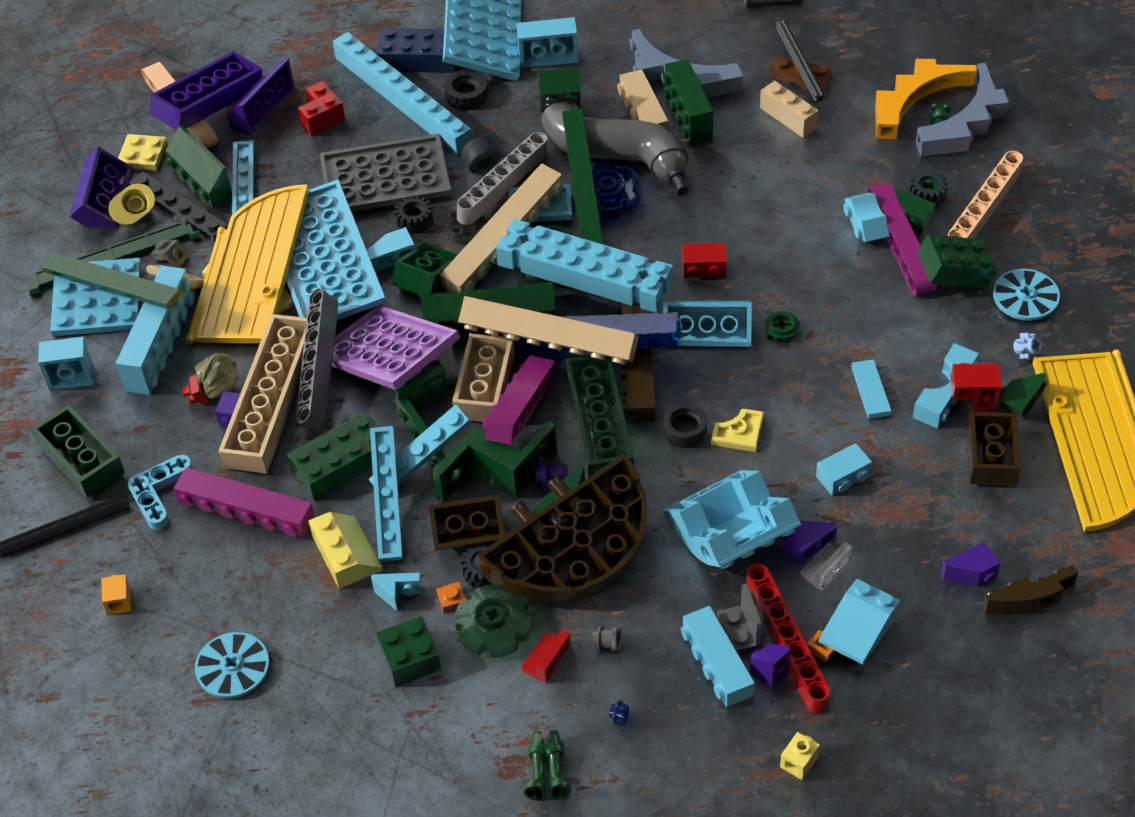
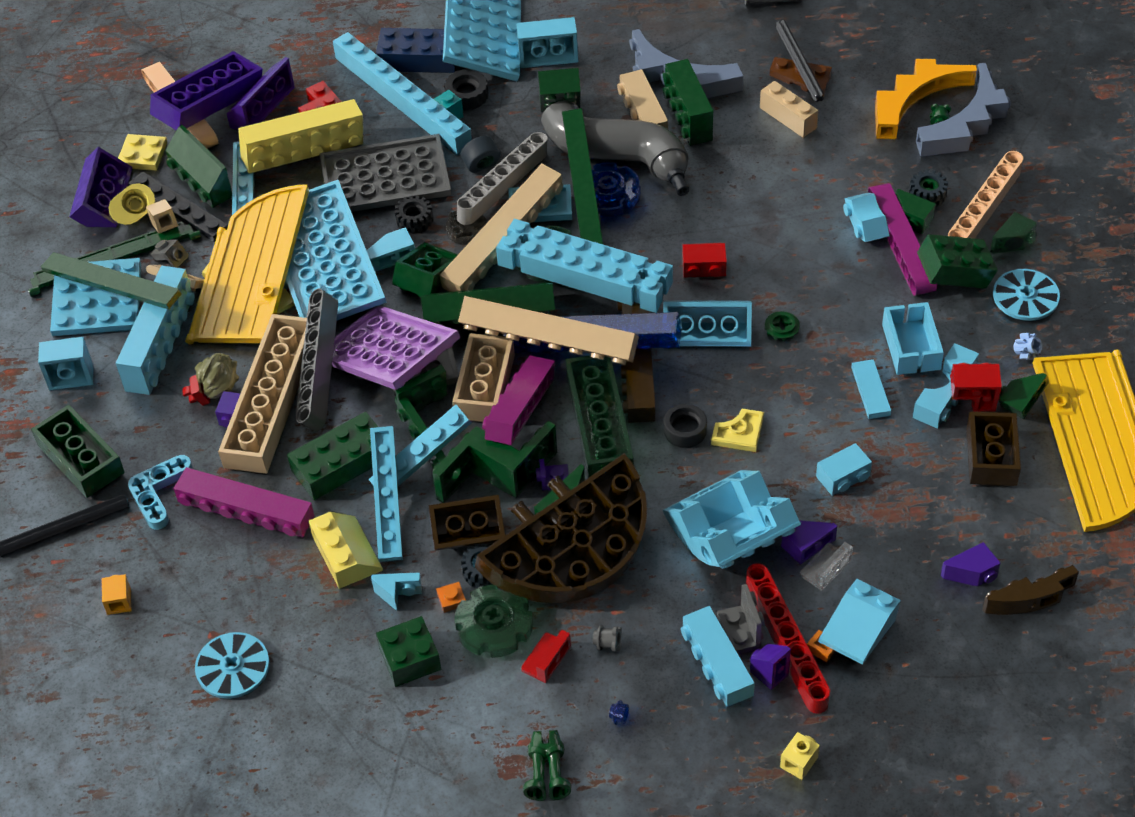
(161, 216): none -> tan brick
(301, 136): none -> light yellow brick
(451, 103): none -> teal brick
(915, 342): none -> medium azure piece
(1014, 234): none -> clear green slope

